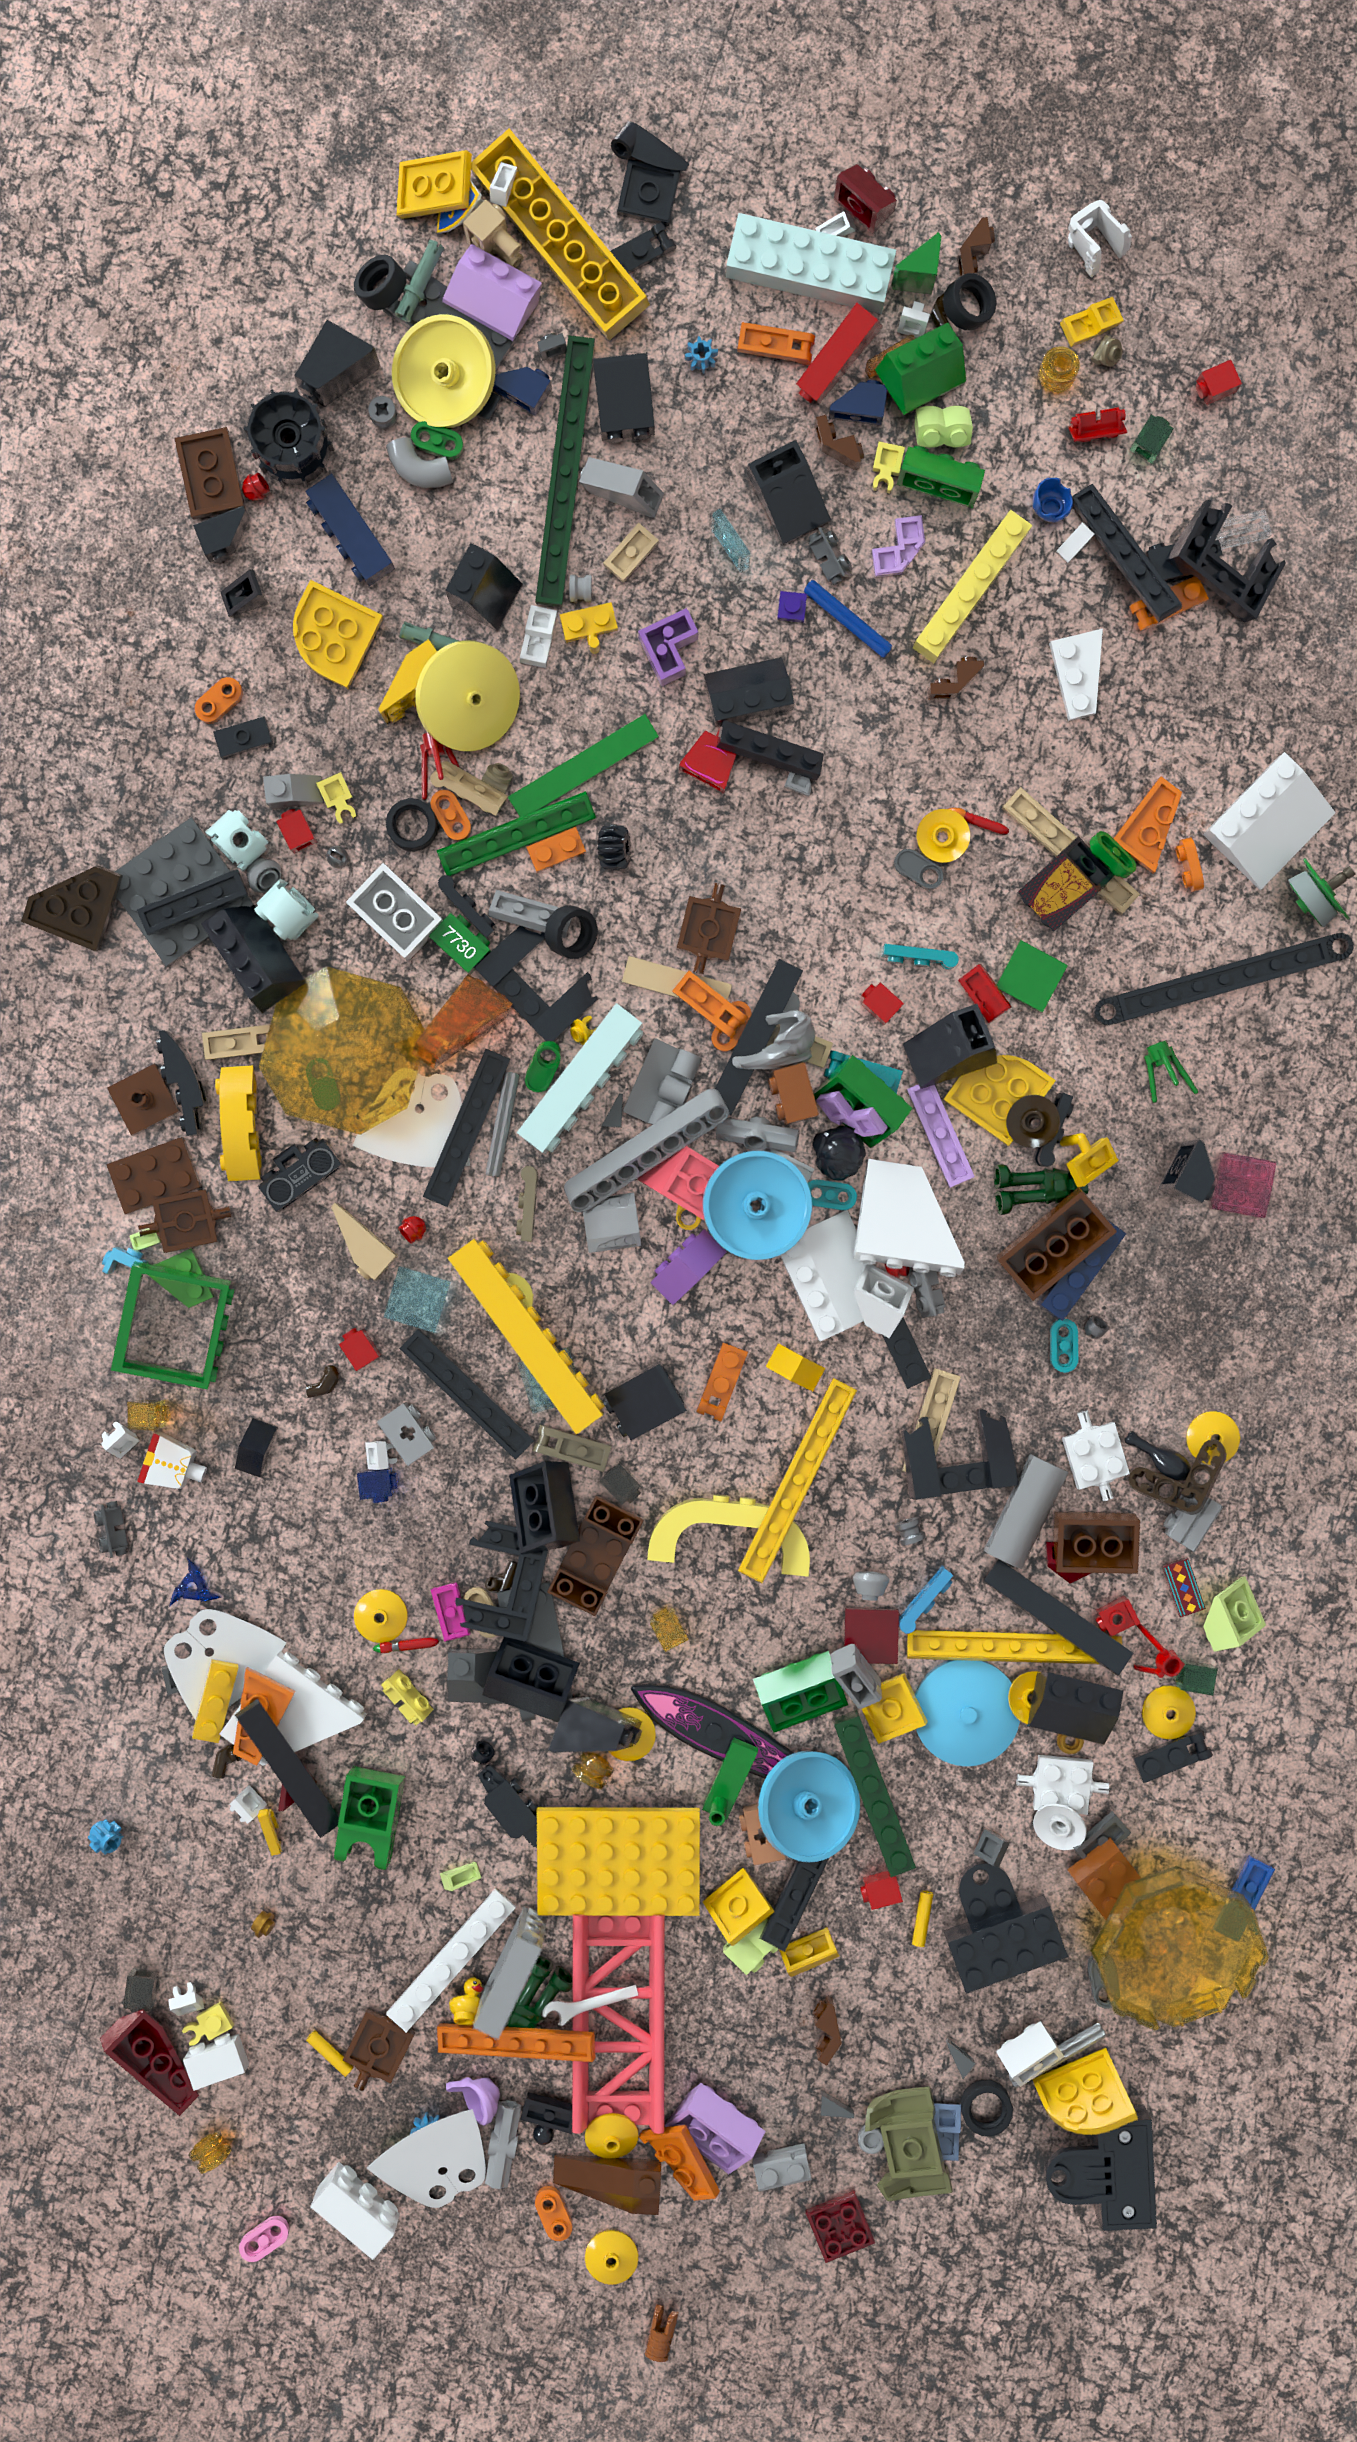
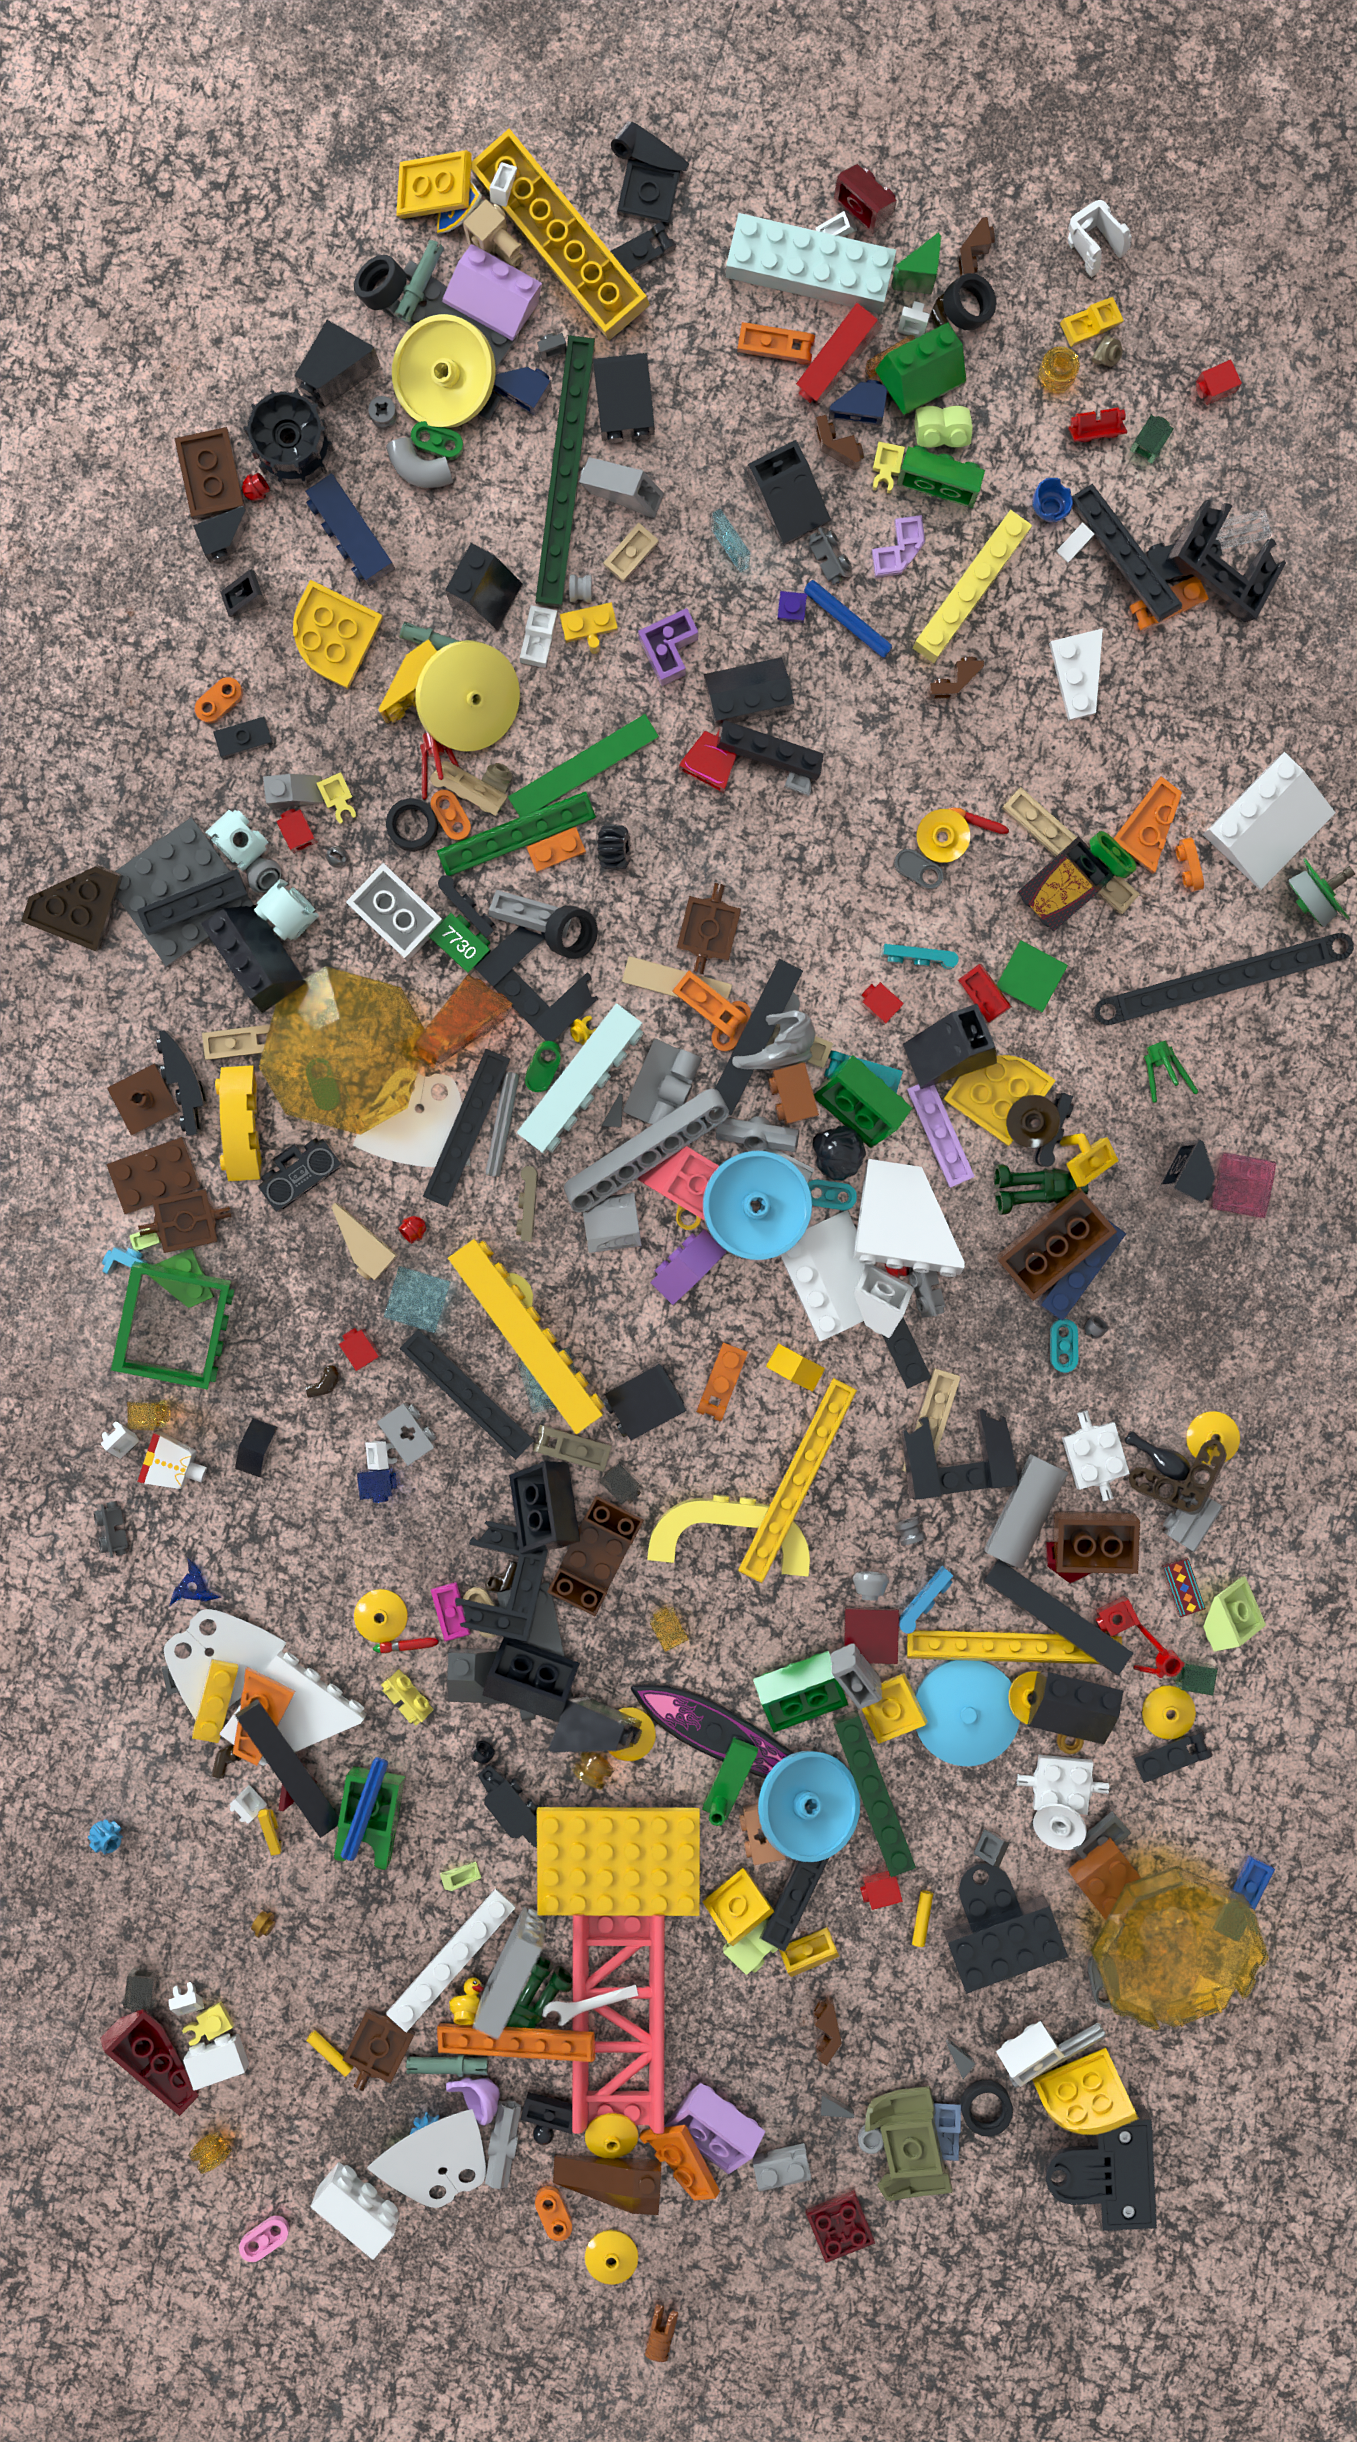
(364, 1809): none -> blue axle
(447, 2065): none -> sand green pin
(701, 346): dark azure gear -> none
(864, 1121): lavender tile -> none

